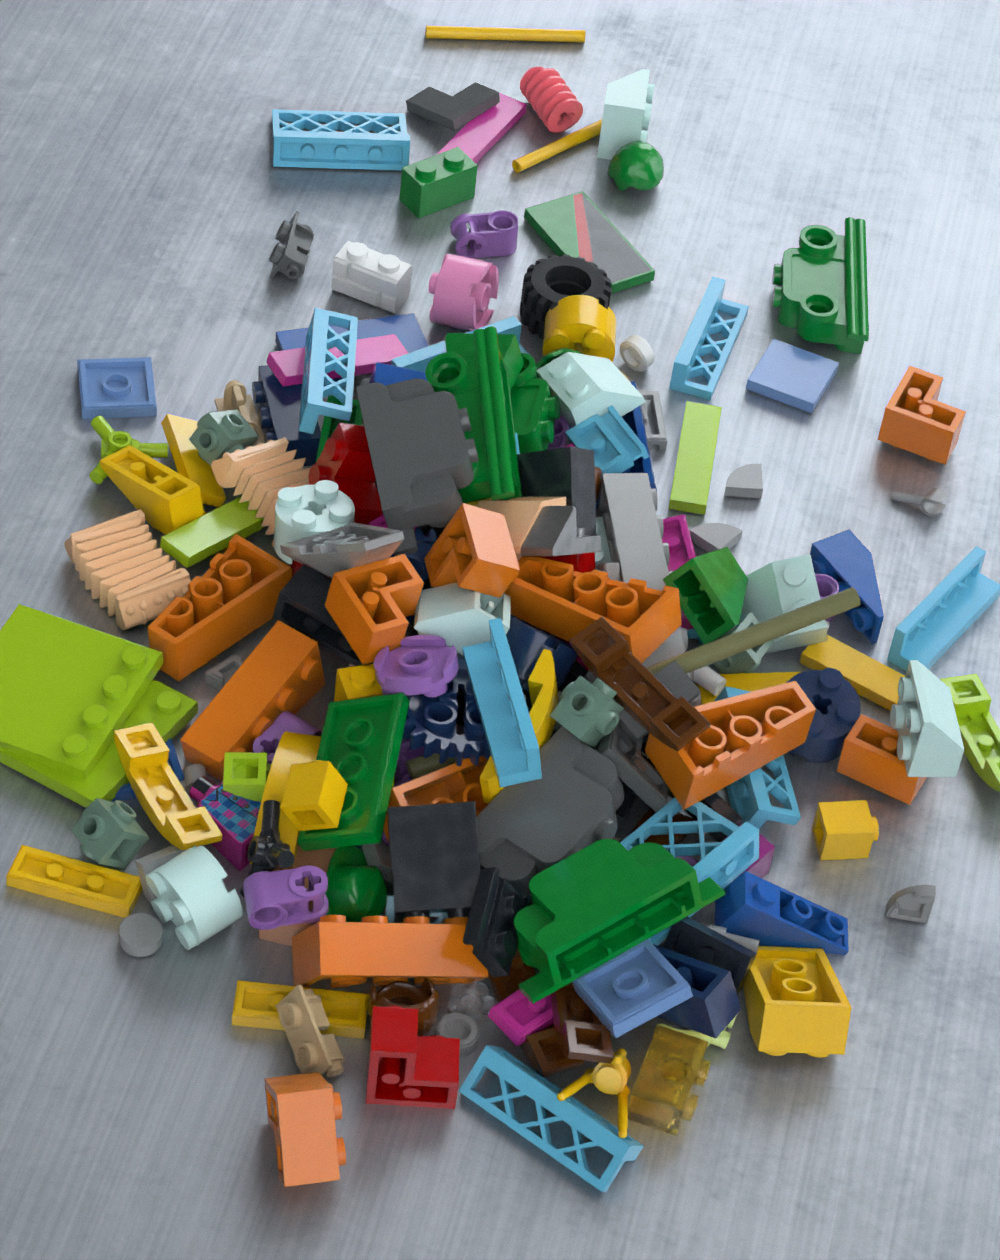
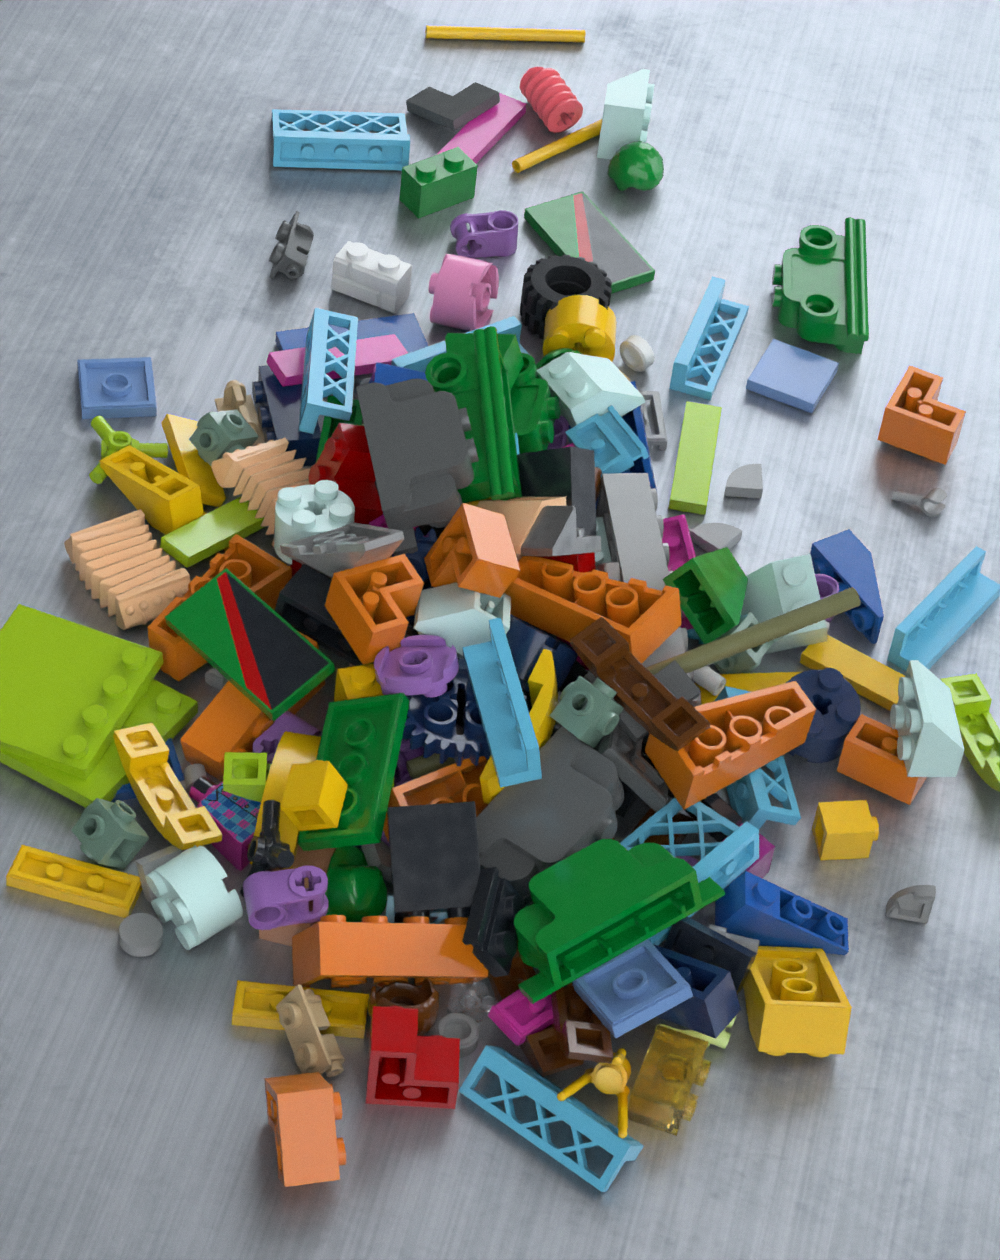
(250, 644): none -> tile

